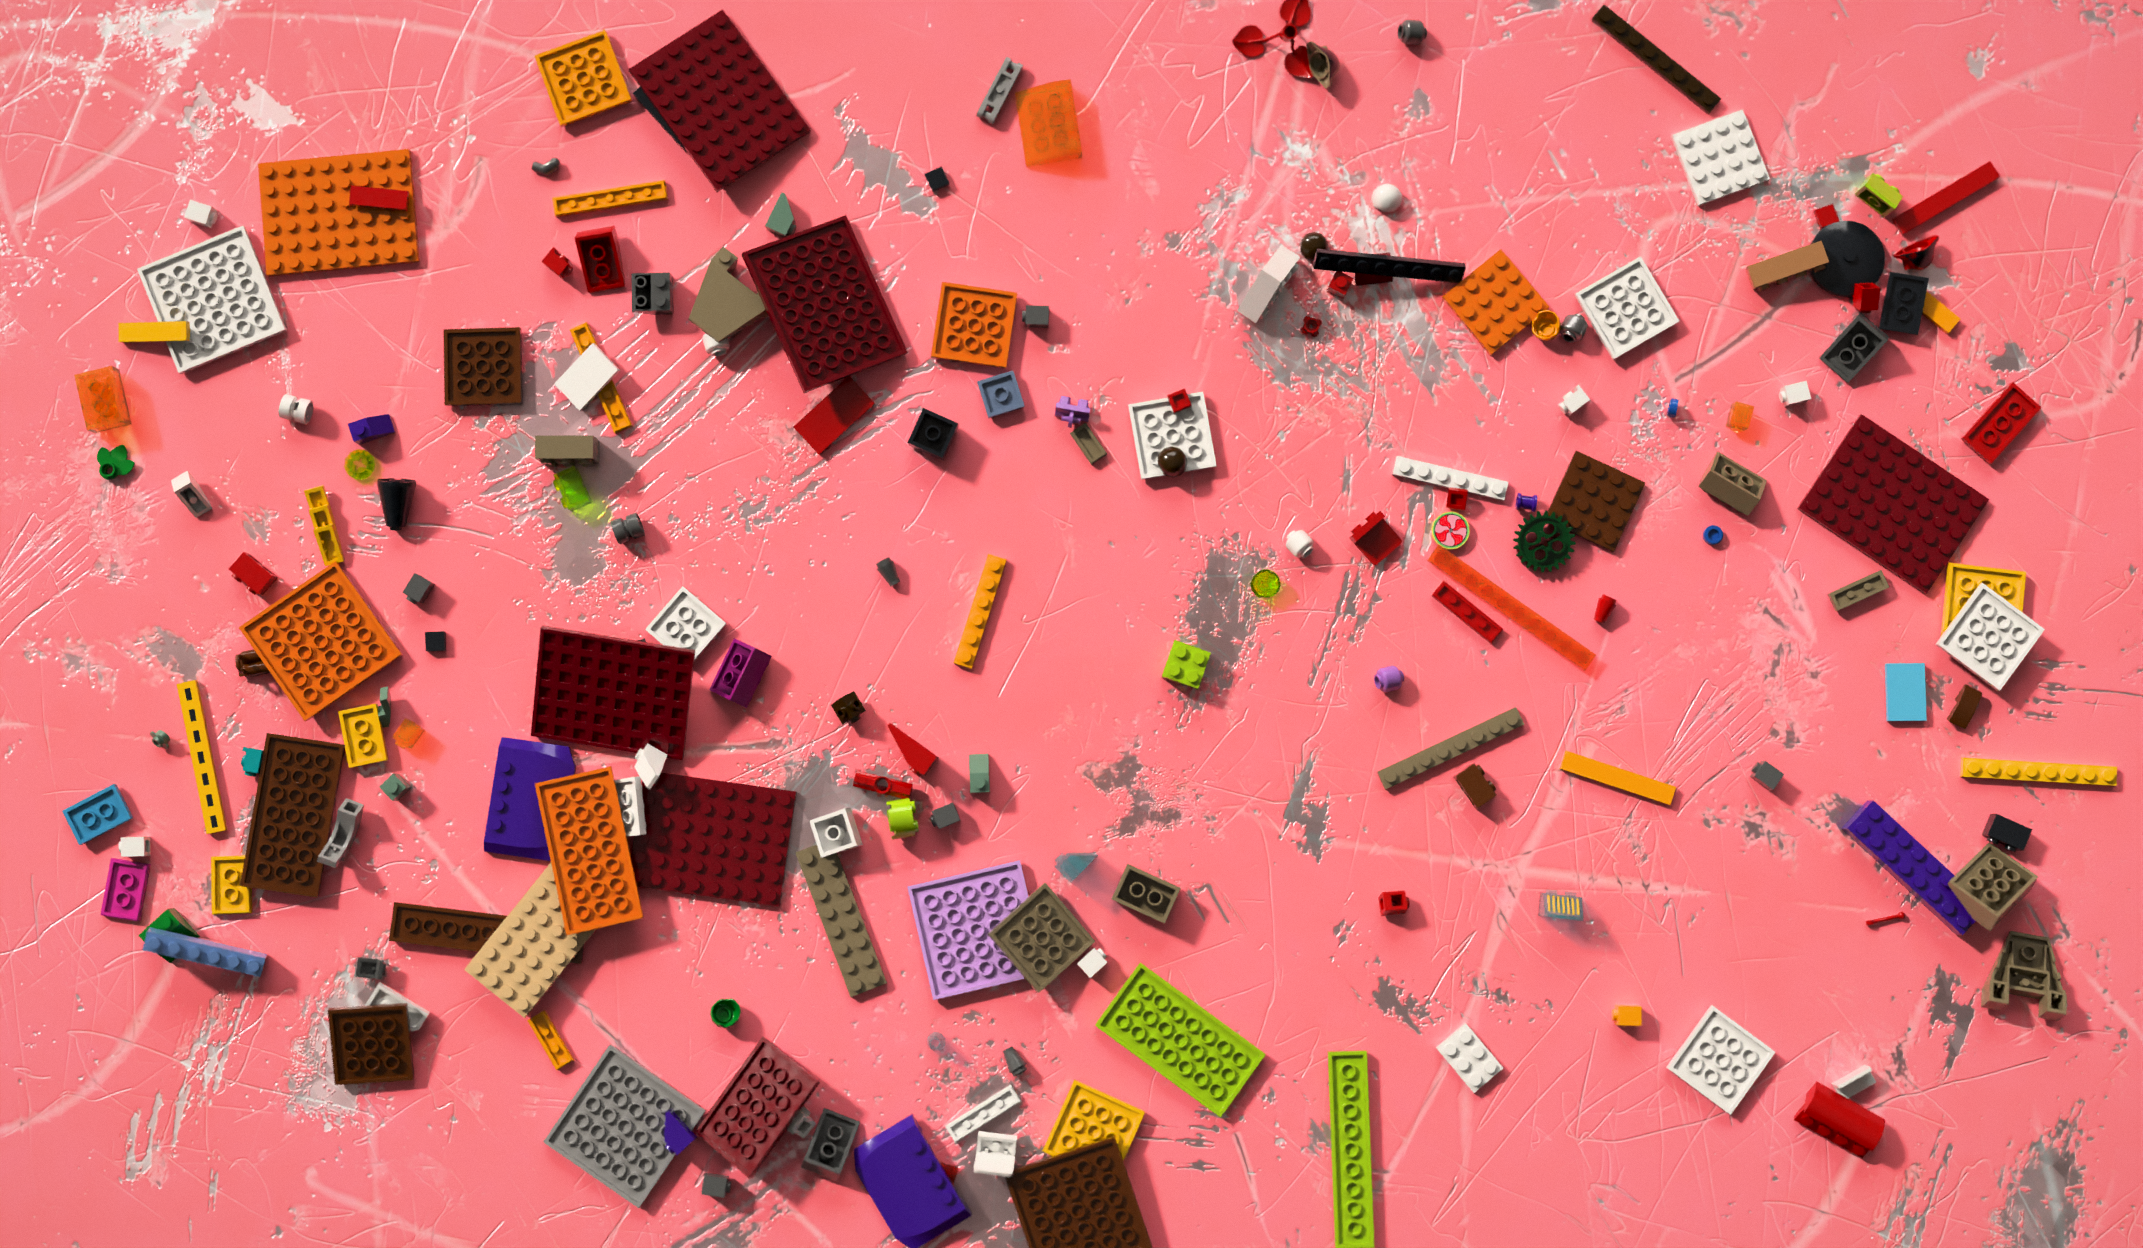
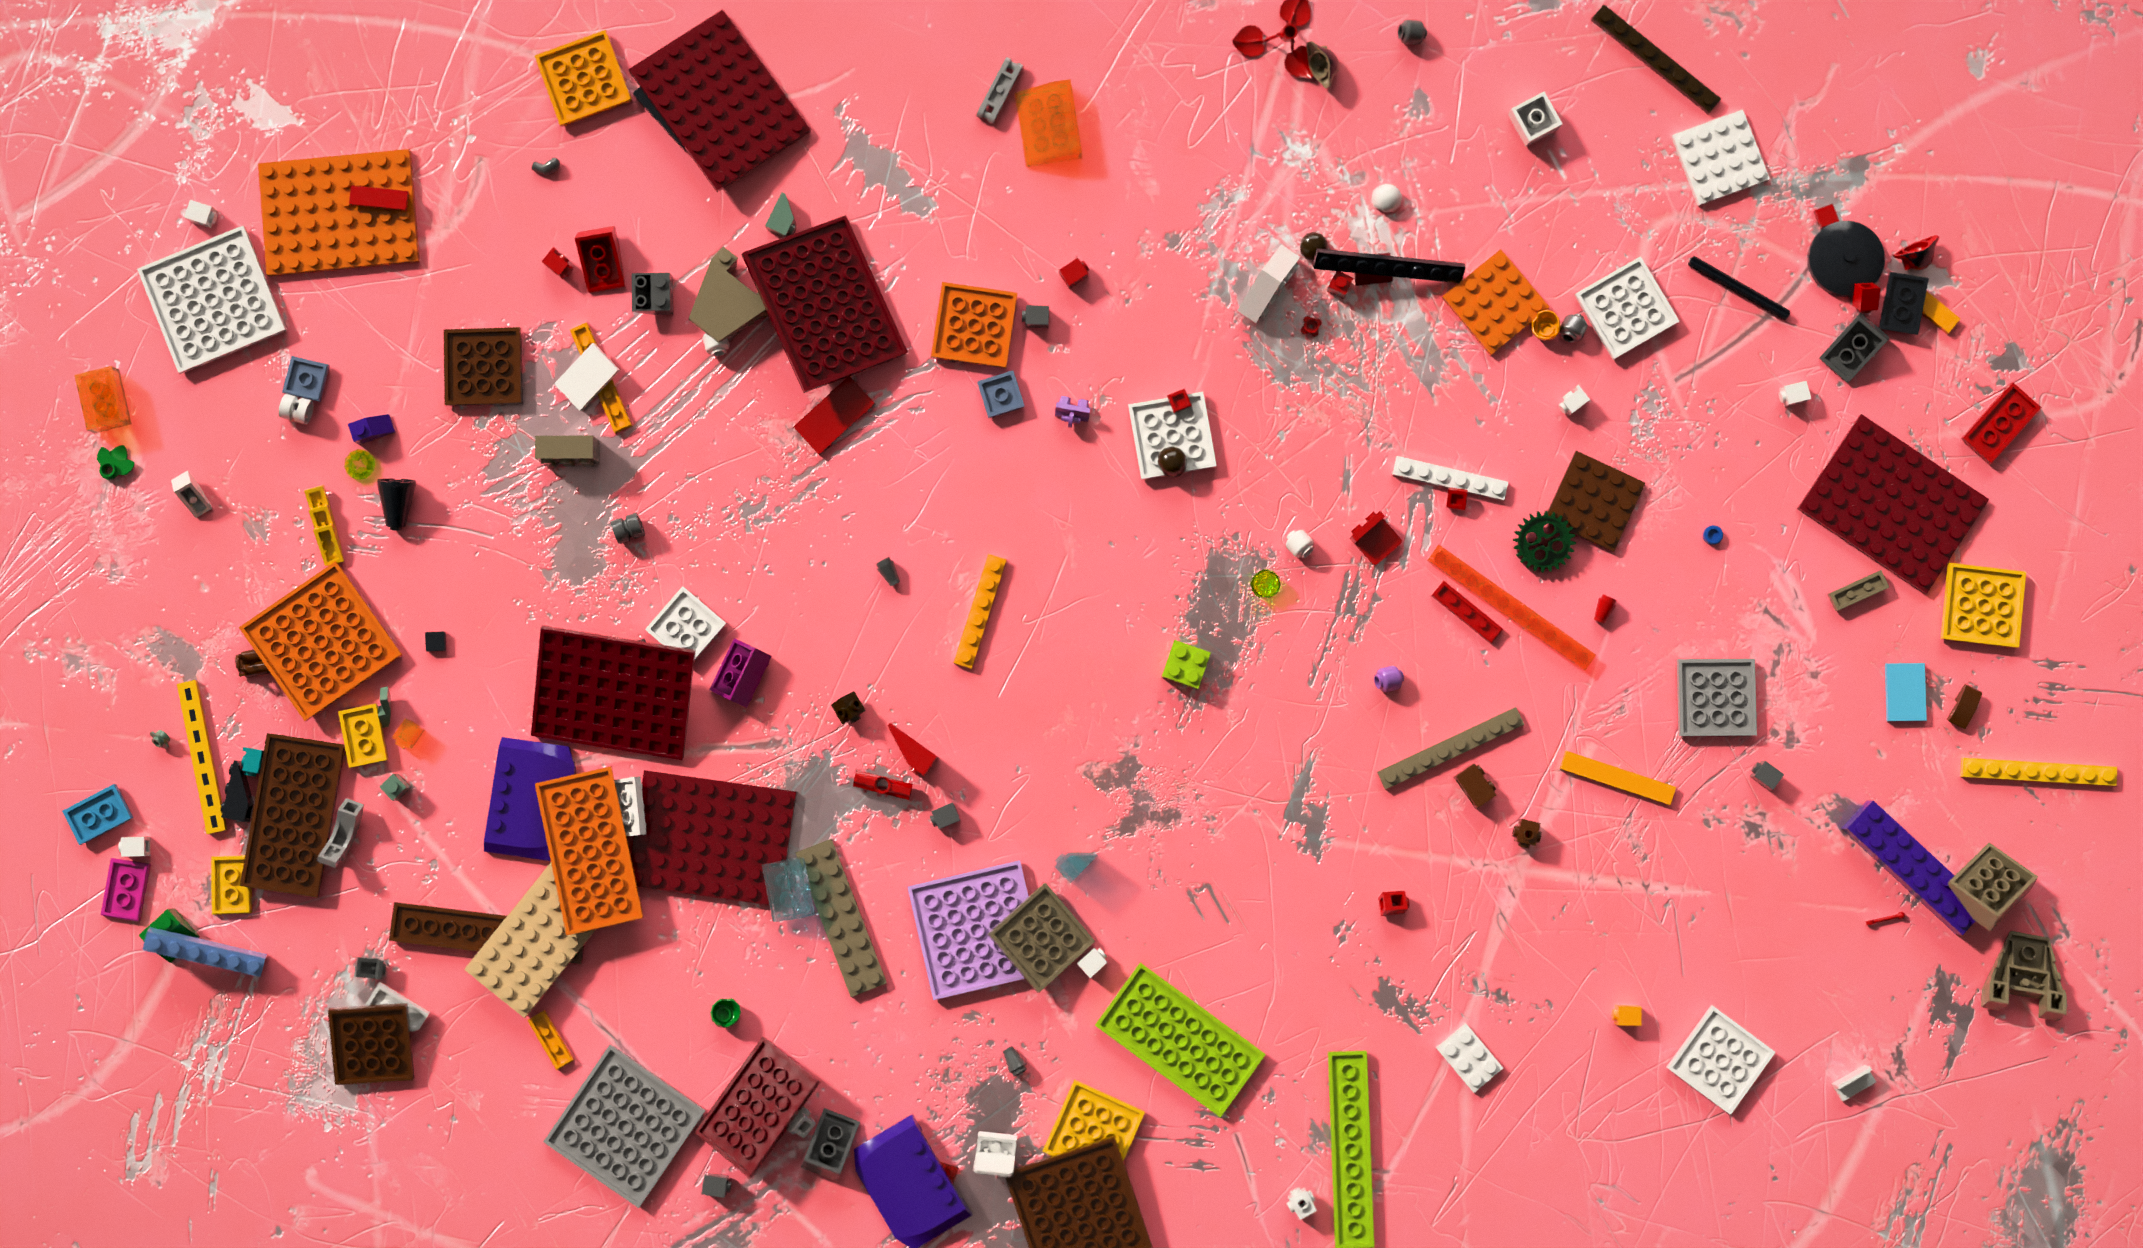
(154, 331): yellow tile -> none
(238, 799): none -> black slope
(252, 573): red brick -> none
(306, 378): none -> sand blue plate
(418, 589): dark grey brick -> none
(572, 488): clear neon green brick -> none
(610, 198): light orange tile -> none
(649, 764): white slope -> none
(677, 1133): dark purple slope -> none
(788, 889): none -> clear light blue slope
(836, 832): white slope -> none
(901, 818): lime brick -> none
(933, 434): black brick -> none
(936, 1036): clear light blue cone -> none
(937, 179): black tile -> none
(979, 773): sand green slope -> none
(983, 1113): white tile -> none
(1074, 272): none -> red brick
(1088, 443): dark tan tile -> none
(1145, 893): dark tan brick -> none
(1304, 1209): none -> white brick
(1450, 530): tile -> none
(1526, 502): dark purple bush -> none
(1532, 828): none -> reddish brown brick
(1535, 118): none -> white brick
(1560, 906): clear light blue slope -> none
(1672, 409): blue tile -> none
(1716, 697): none -> light grey plate
(1732, 483): dark tan slope -> none
(1739, 287): none -> black axle
(1739, 416): brick -> none
(1787, 265): medium nougat brick -> none
(1840, 1120): red brick -> none
(1879, 194): lime slope -> none
(1946, 198): red tile -> none
(1990, 636): white plate -> none
(2007, 832): black brick -> none

